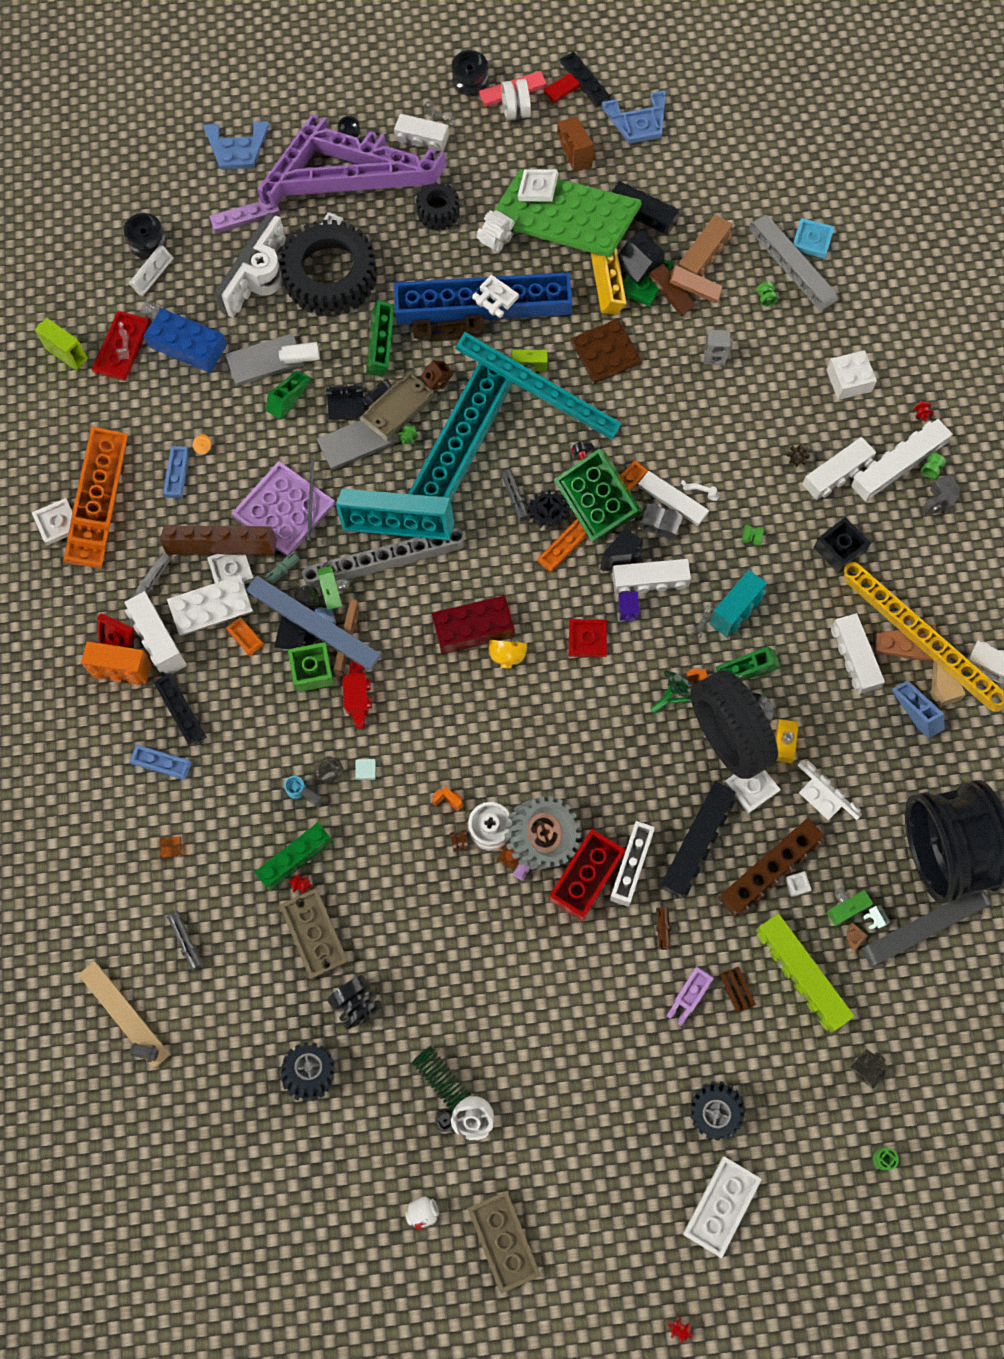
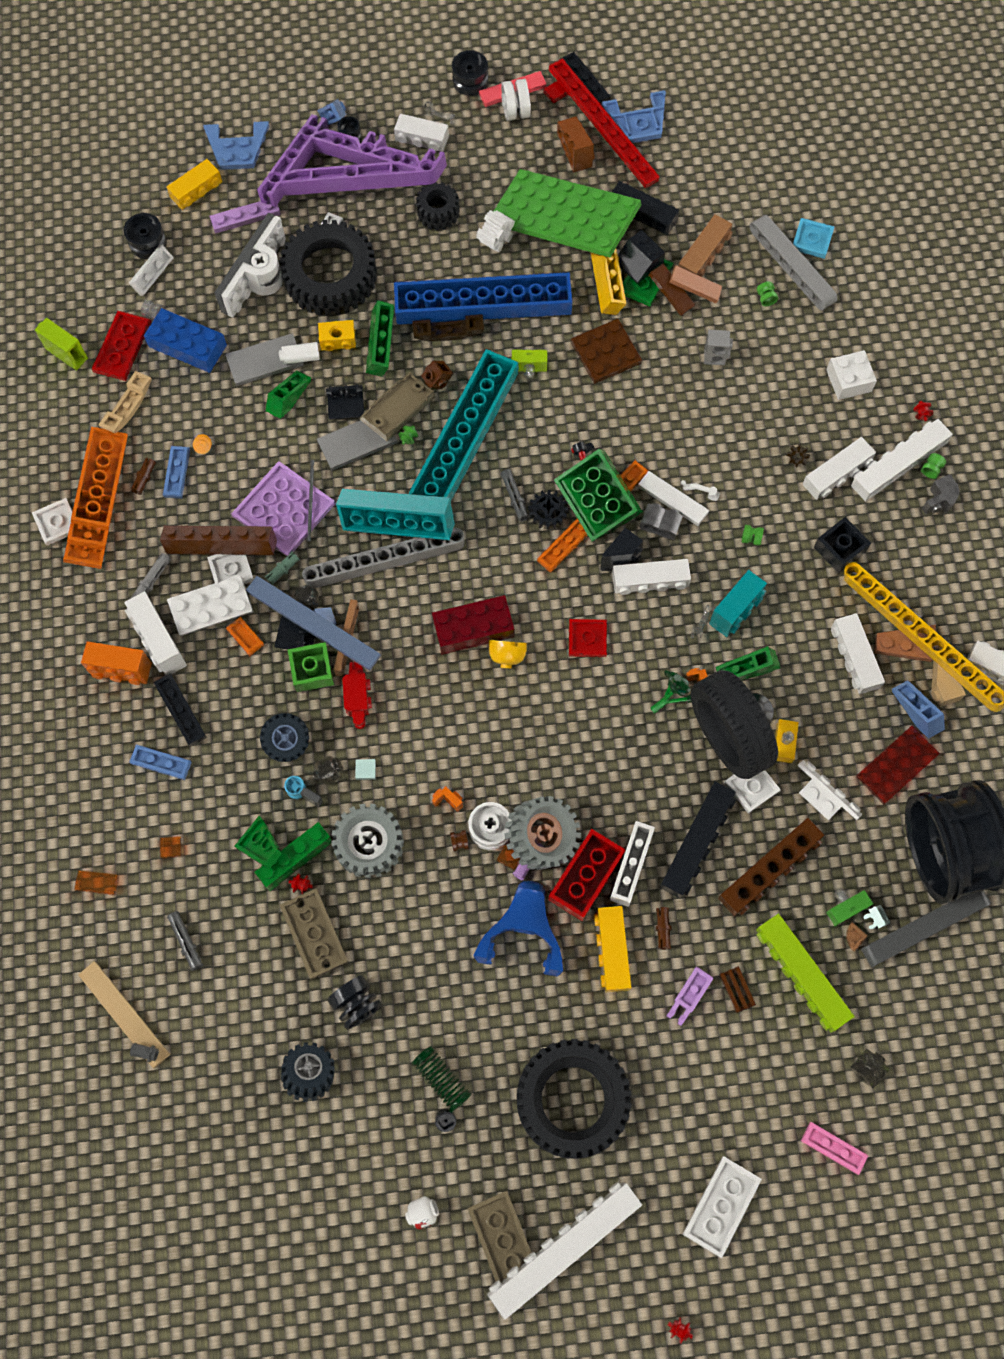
(96, 882): none -> clear orange tile
(114, 632): red tile -> none
(123, 352): clear piece -> none
(128, 404): none -> tan slope
(143, 476): none -> reddish brown pin
(194, 184): none -> yellow brick
(259, 844): none -> green wing
(284, 737): none -> black wheel
(330, 330): none -> yellow brick
(331, 587): bright green piece -> none
(333, 111): none -> medium blue slope
(352, 828): none -> light grey wheel
(376, 392): black beam -> none
(473, 1118): white cylinder -> none
(497, 291): white plate -> none
(524, 916): none -> blue animal
(538, 185): white plate -> none
(538, 385): teal plate -> none
(563, 1250): none -> white brick
(604, 123): none -> red plate
(613, 949): none -> yellow brick
(616, 1099): none -> black tyre
(628, 606): dark purple brick -> none
(717, 1110): black wheel -> none
(798, 884): white tile -> none
(834, 1148): none -> bright pink tile
(881, 1159): bright green wheel -> none
(897, 765): none -> clear red tile

